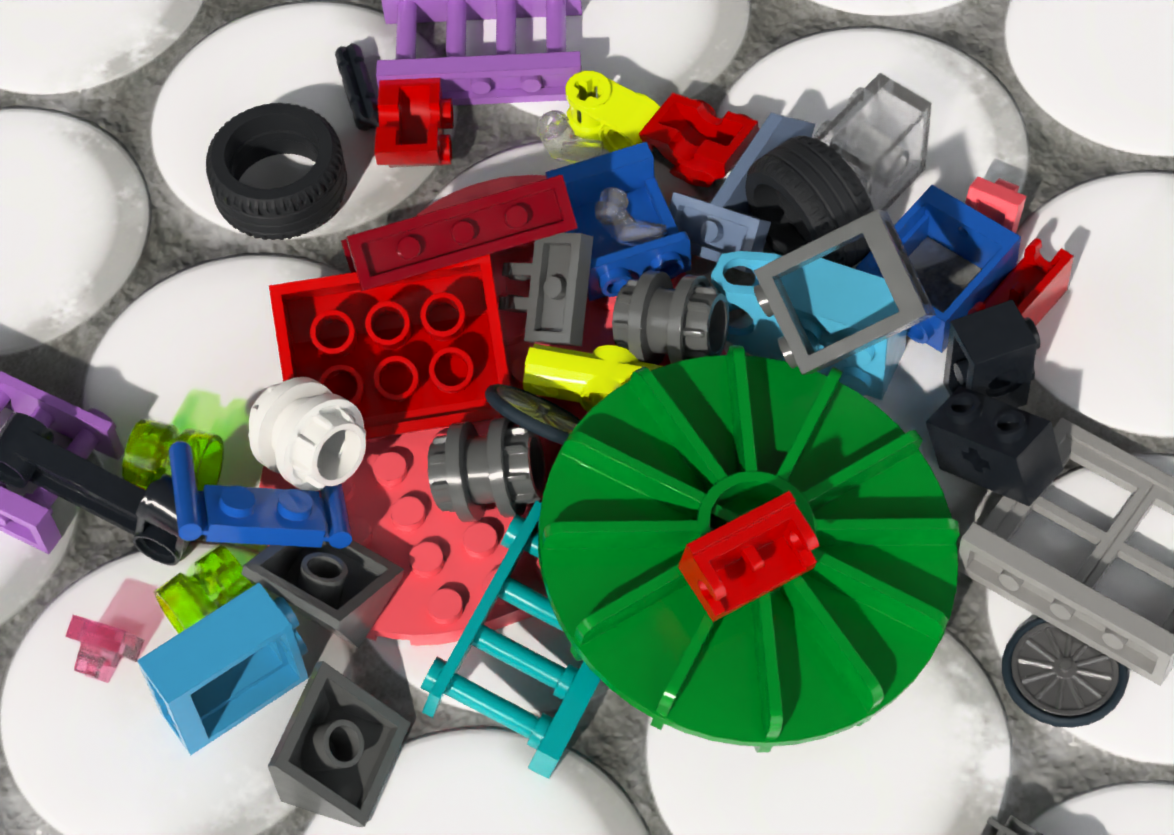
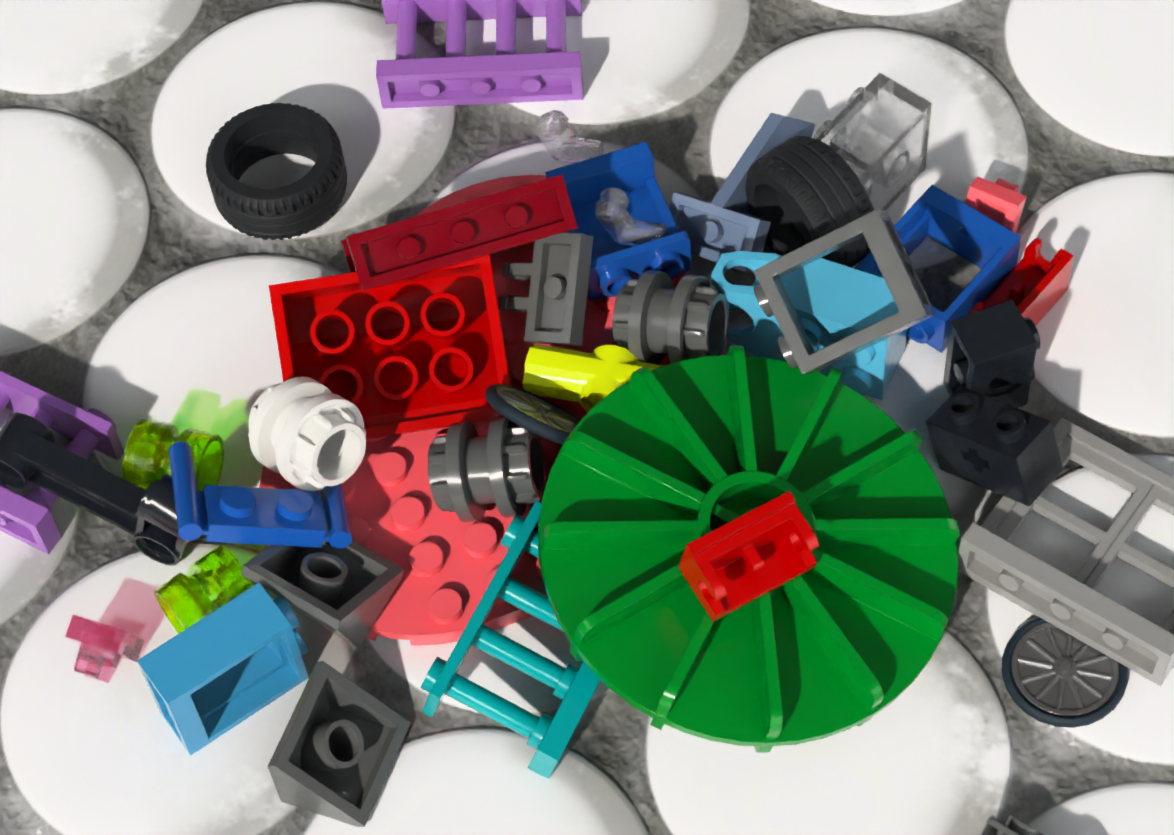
(358, 86): black axle -> none
(413, 123): red cylinder -> none
(613, 117): neon yellow piece -> none
(698, 140): red cylinder -> none

